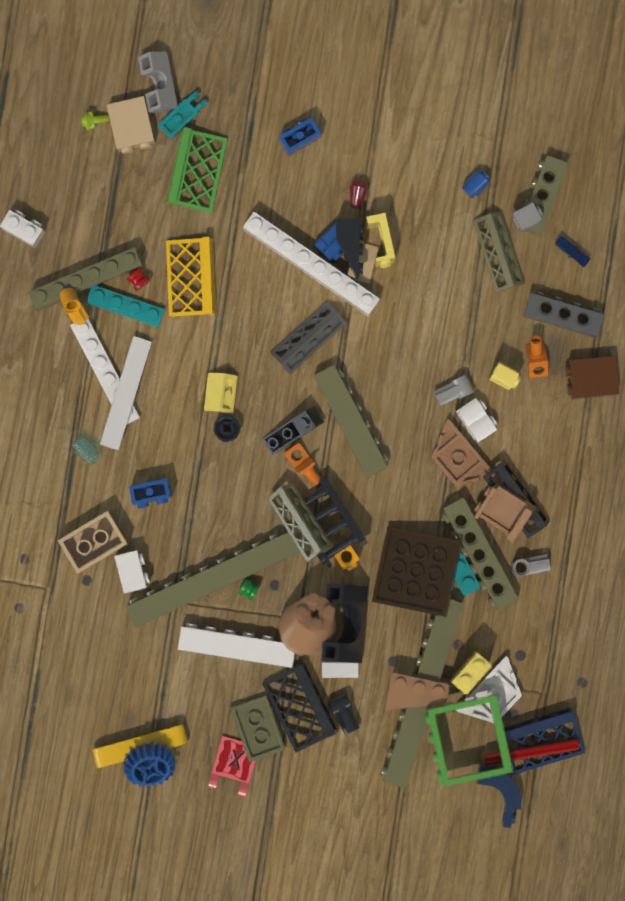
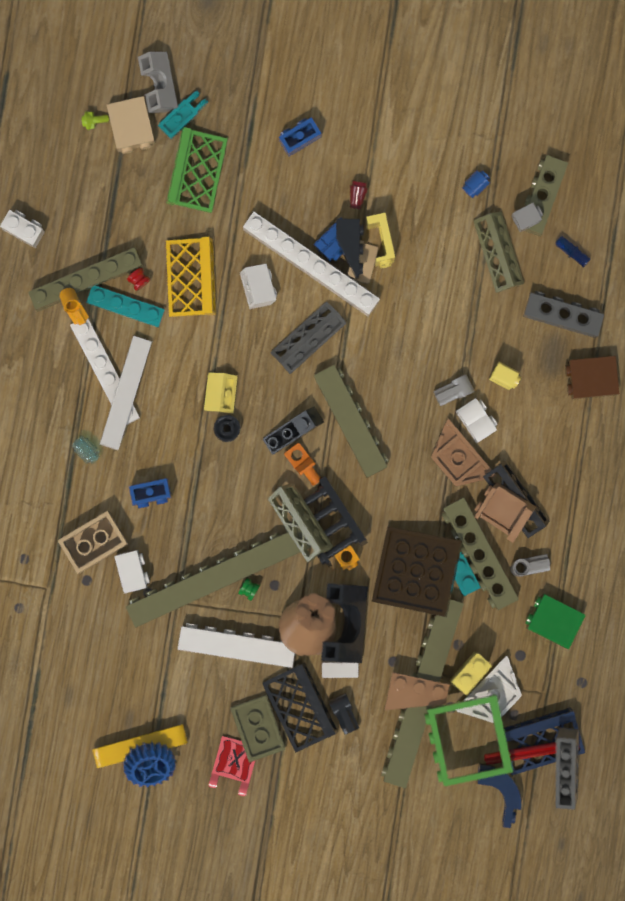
(258, 286): none -> white brick
(537, 357): orange bracket -> none
(554, 621): none -> green brick
(567, 768): none -> dark grey brick

